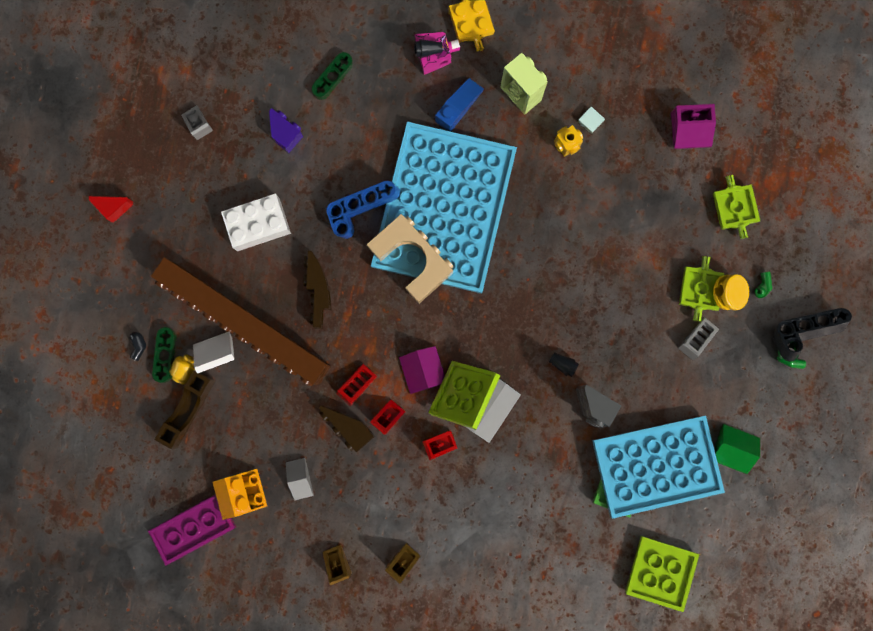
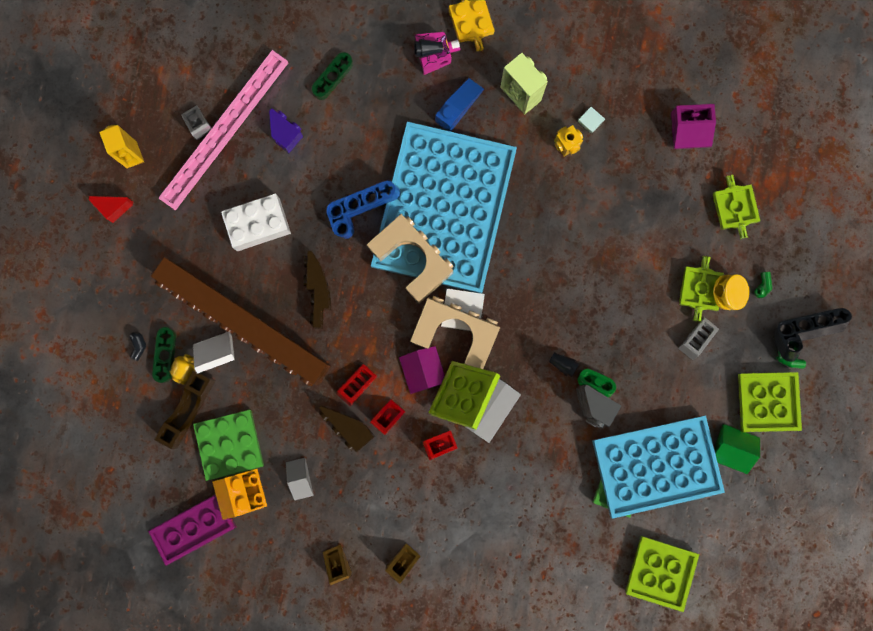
(121, 146): none -> yellow brick
(223, 130): none -> bright pink plate
(228, 445): none -> bright green plate
(437, 312): none -> tan arch
(468, 301): none -> white tile
(597, 381): none -> green plate
(769, 402): none -> lime plate

